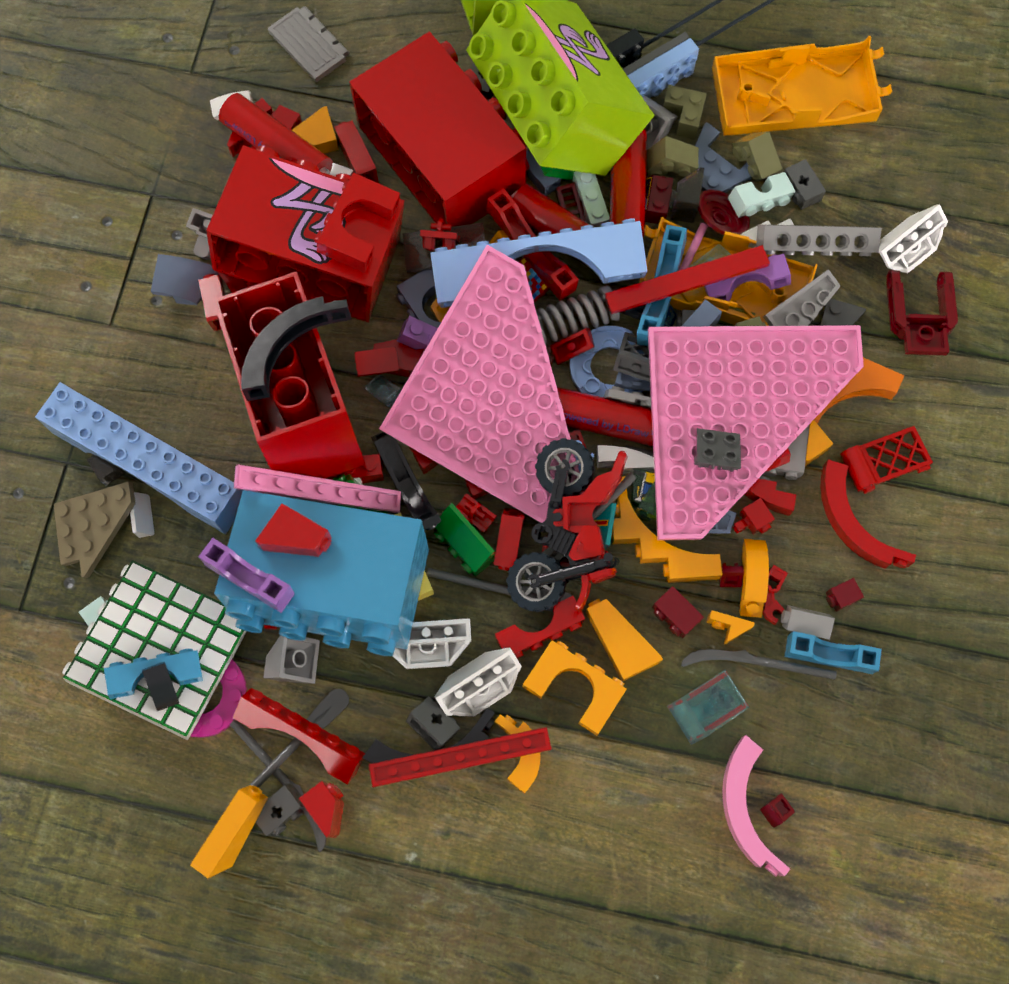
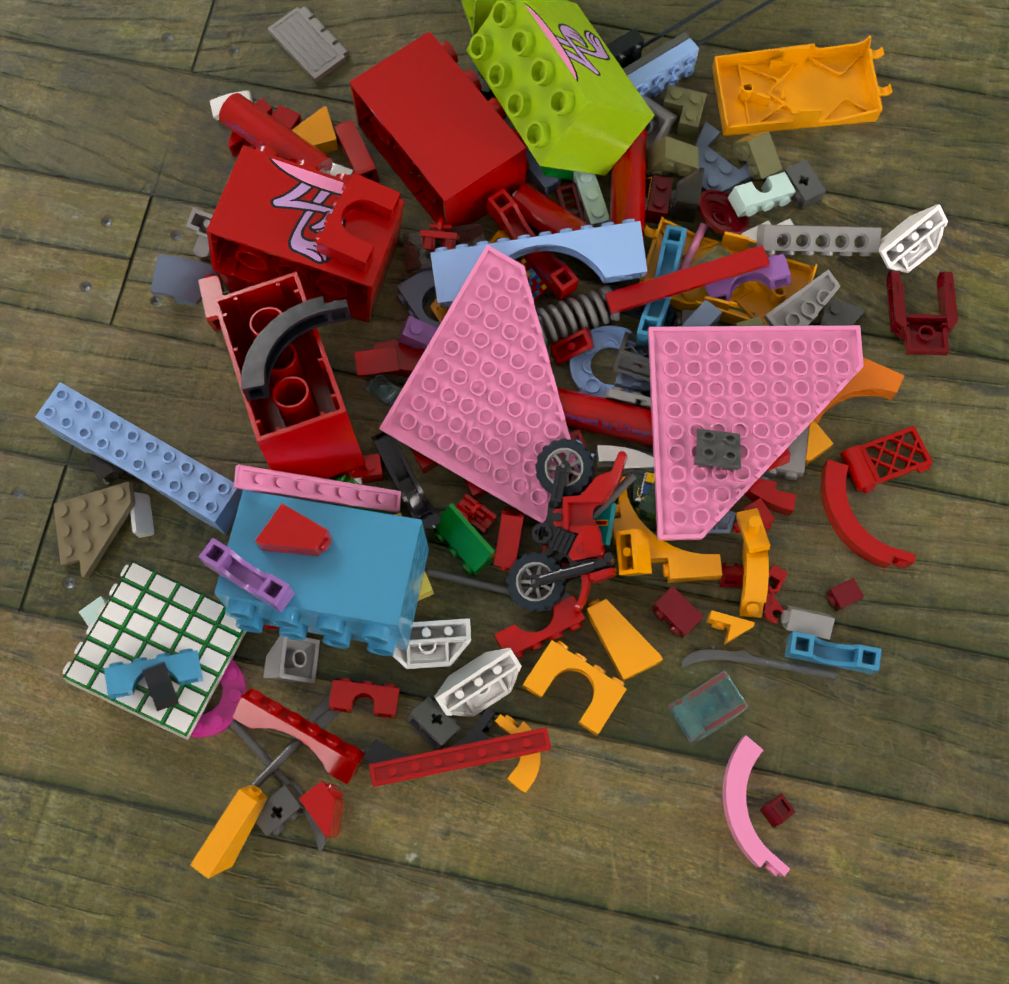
(346, 693): none -> red arch
(633, 552): none -> light orange brick
(752, 531): none -> light orange tile

